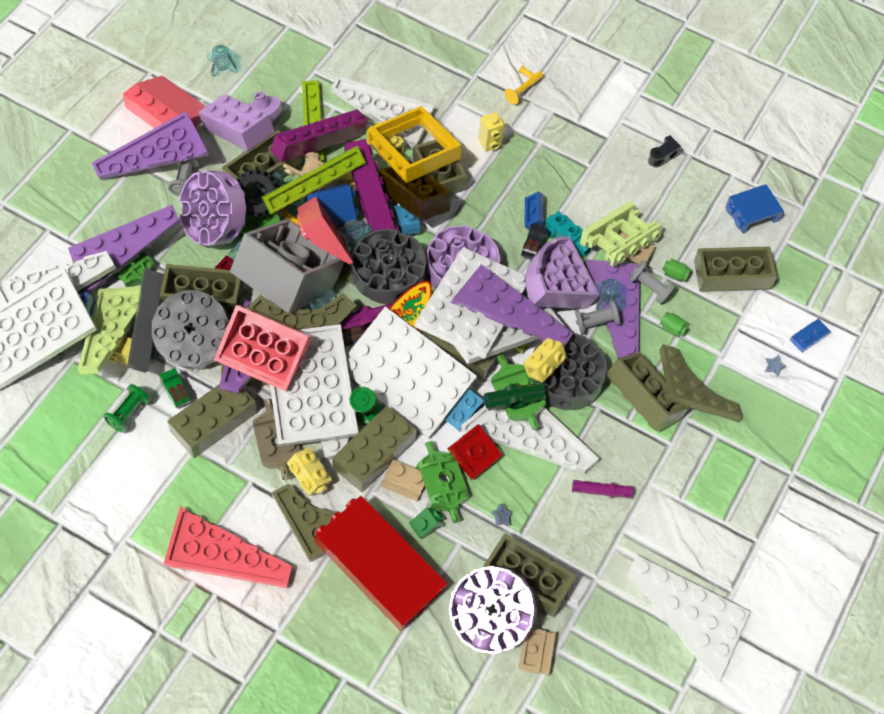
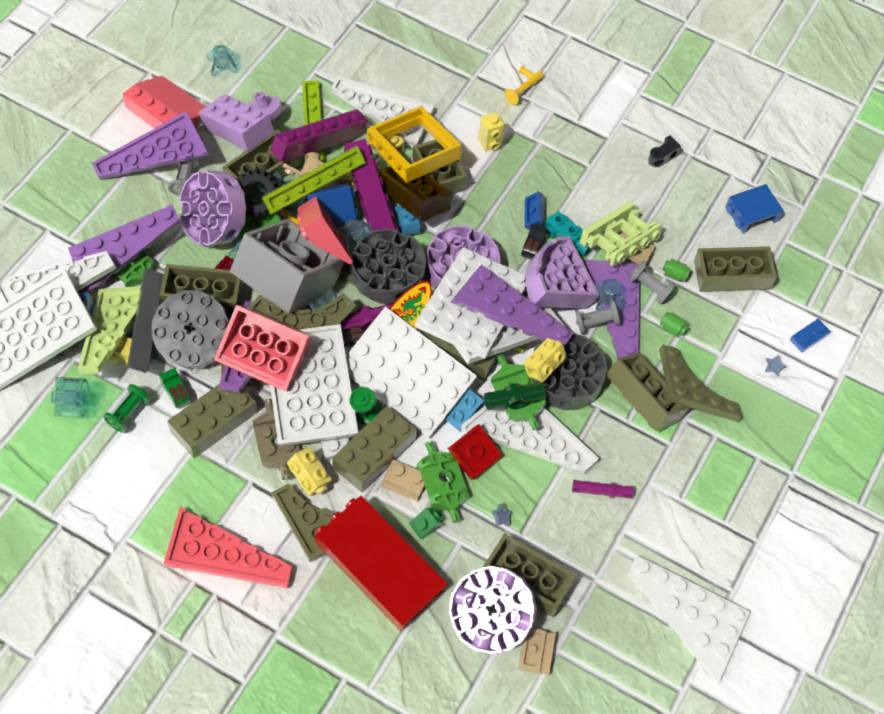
(70, 397): none -> clear light blue brick

